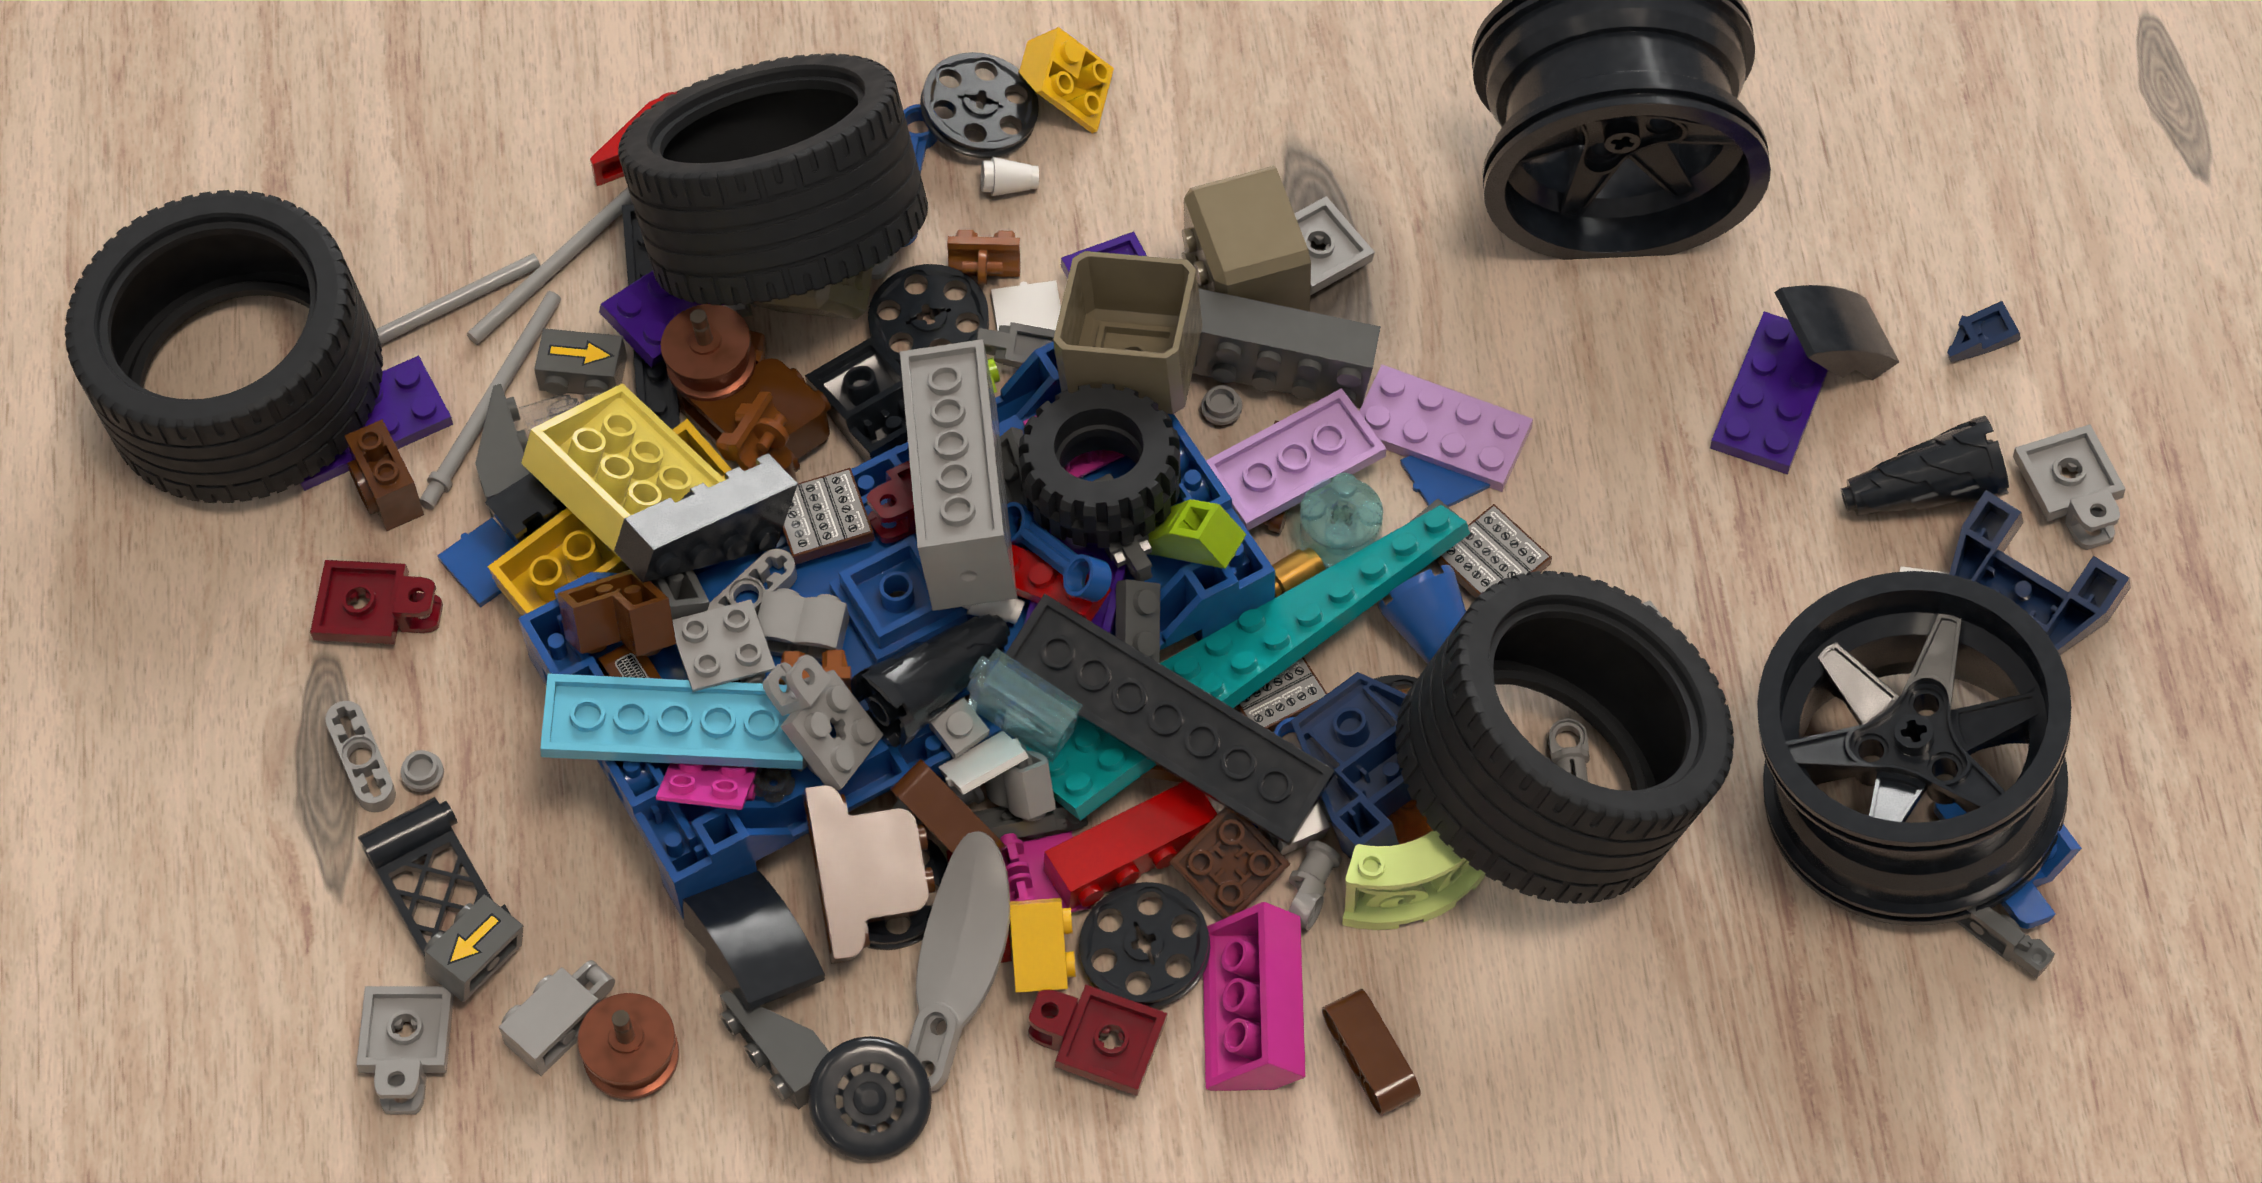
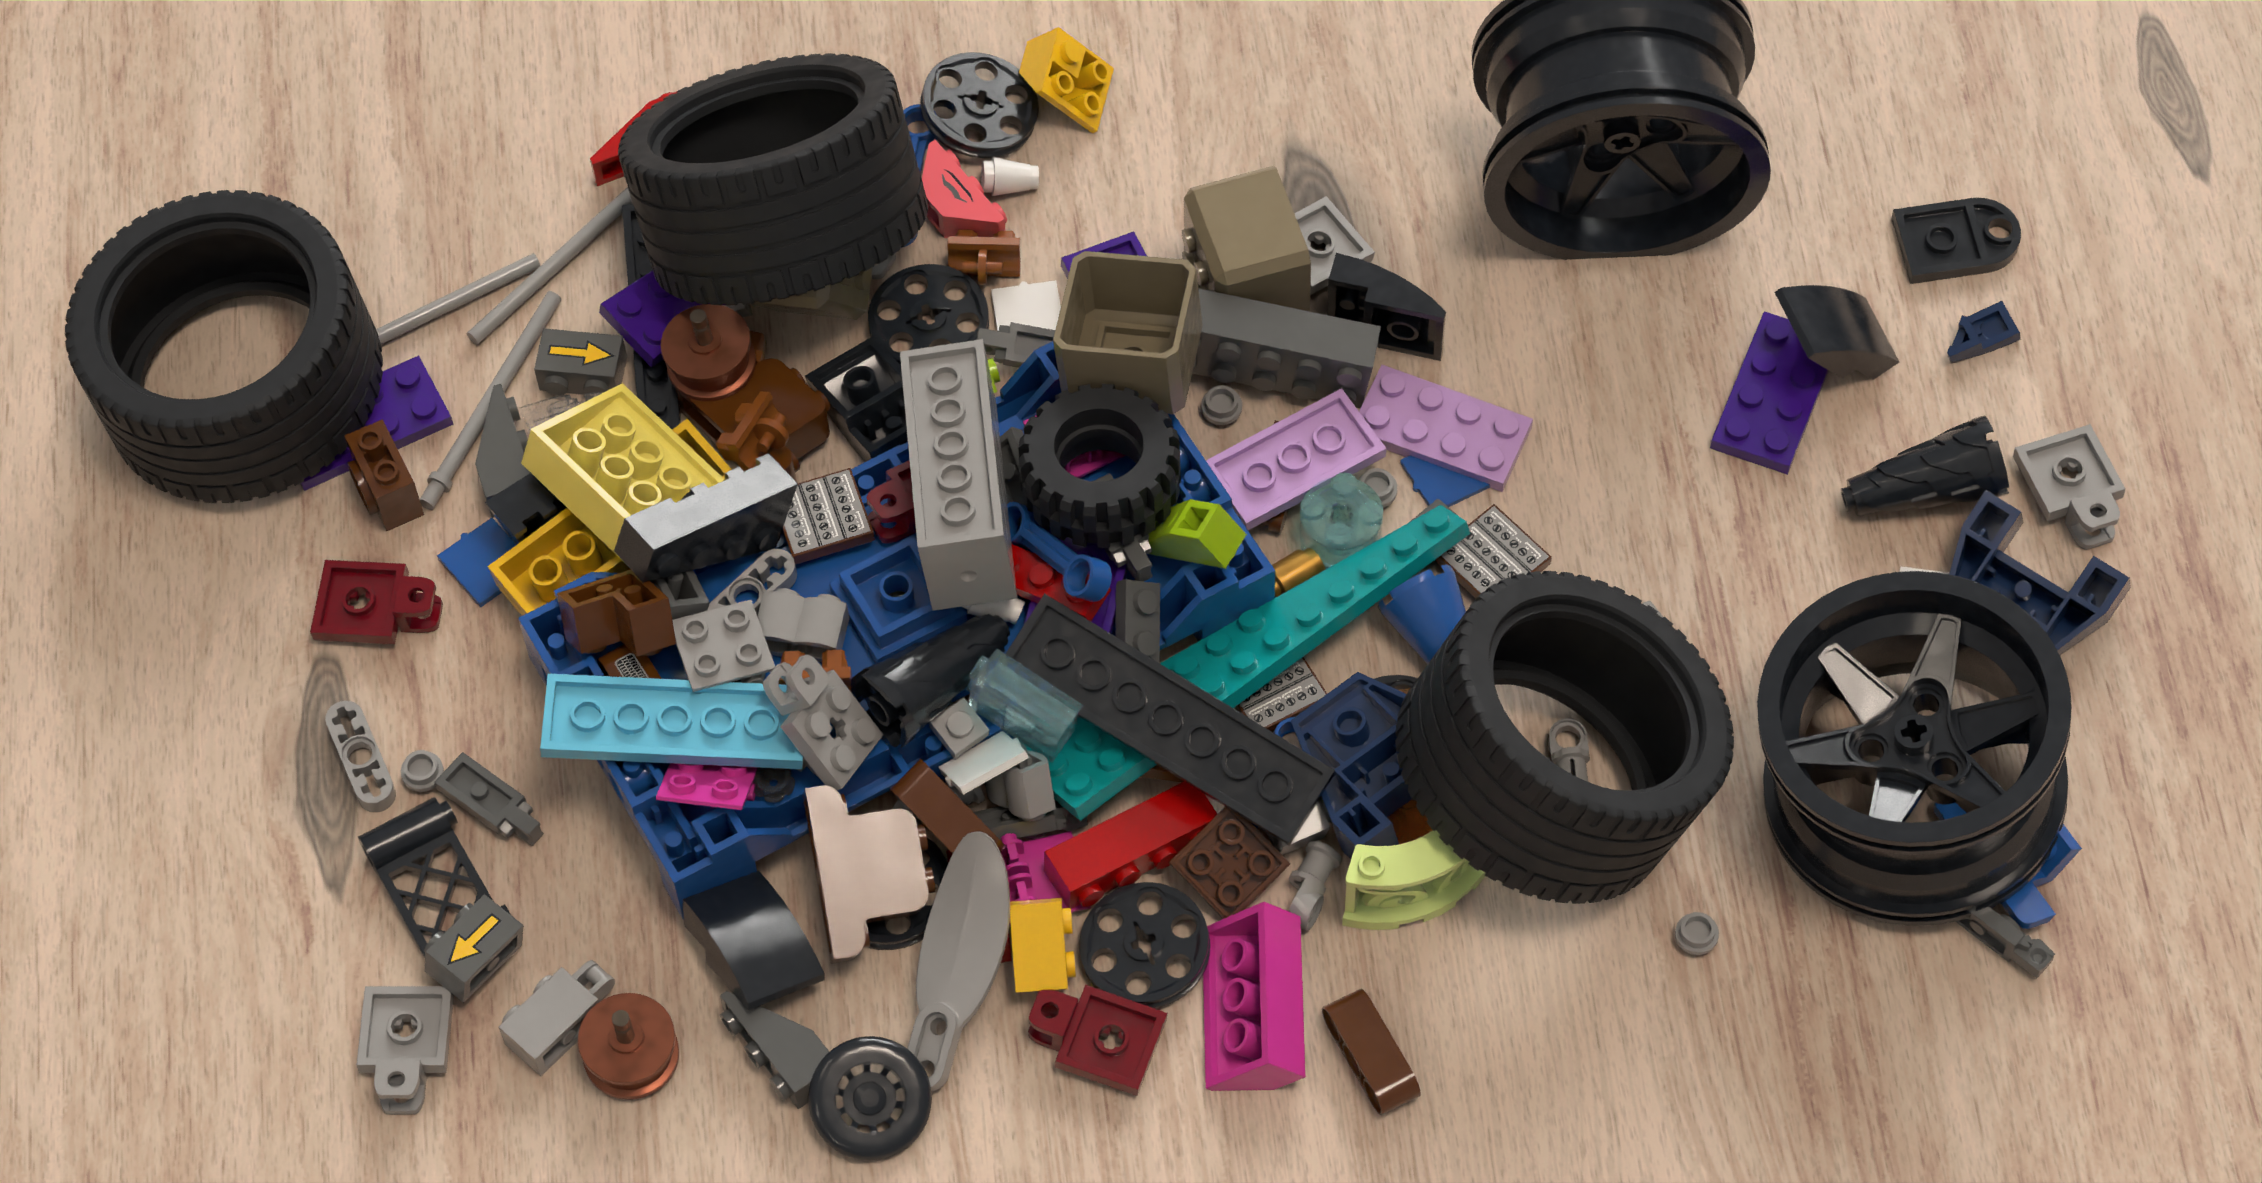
(488, 799): none -> dark grey hinge
(956, 199): none -> coral slope
(1375, 296): none -> black slope
(1382, 483): none -> light grey plate
(1696, 933): none -> light grey plate
(1955, 238): none -> black tile

